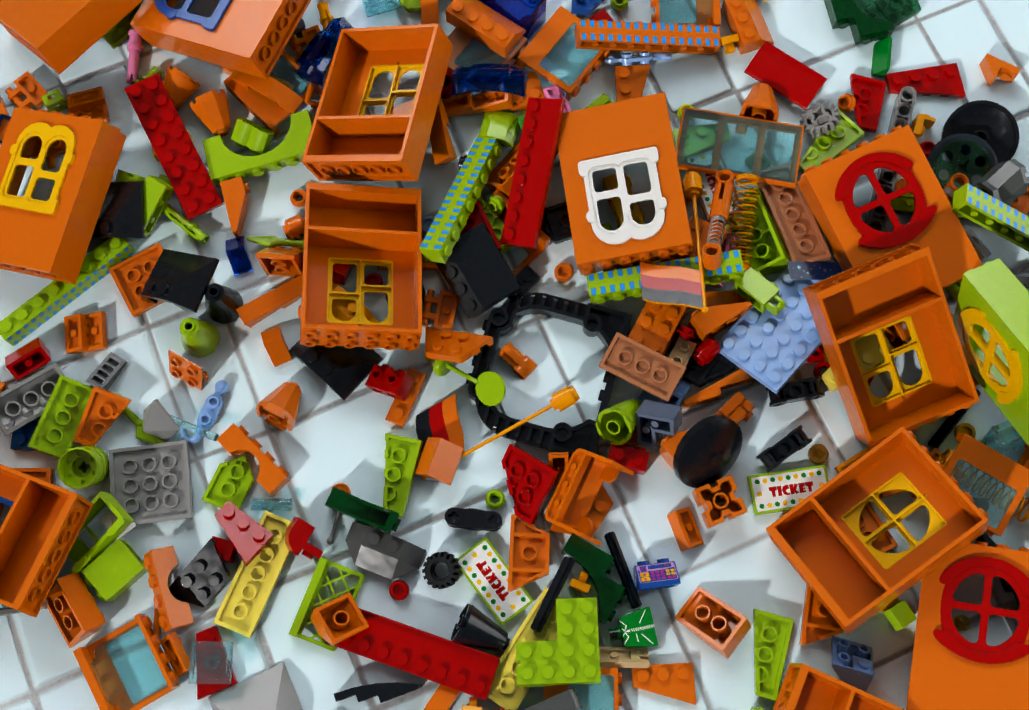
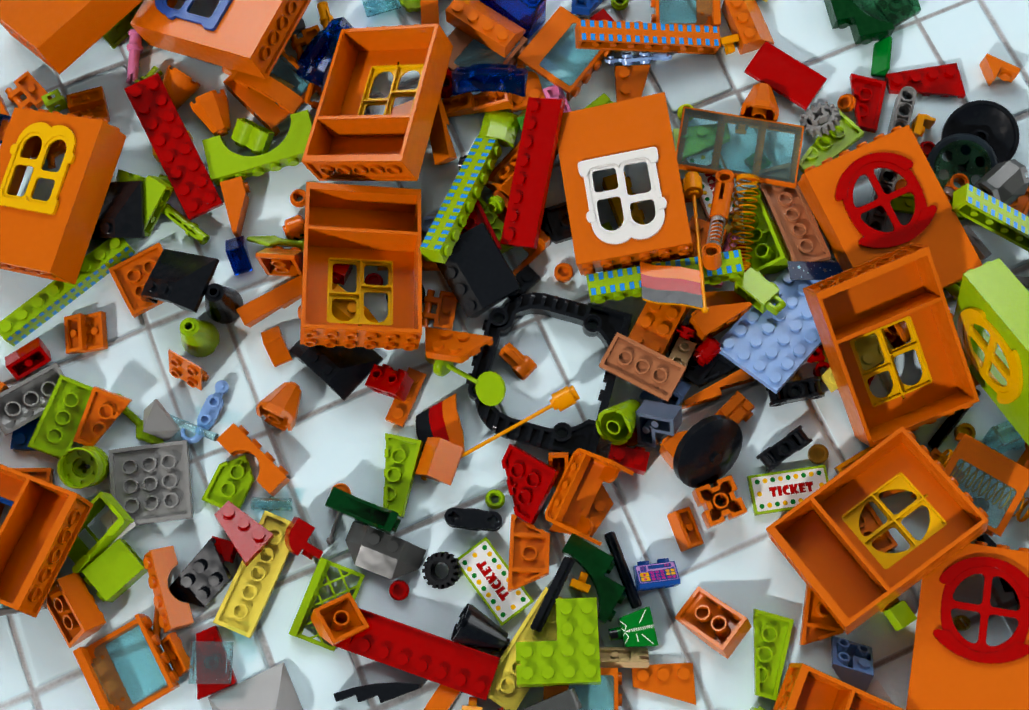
(97, 373): dark grey slope -> none

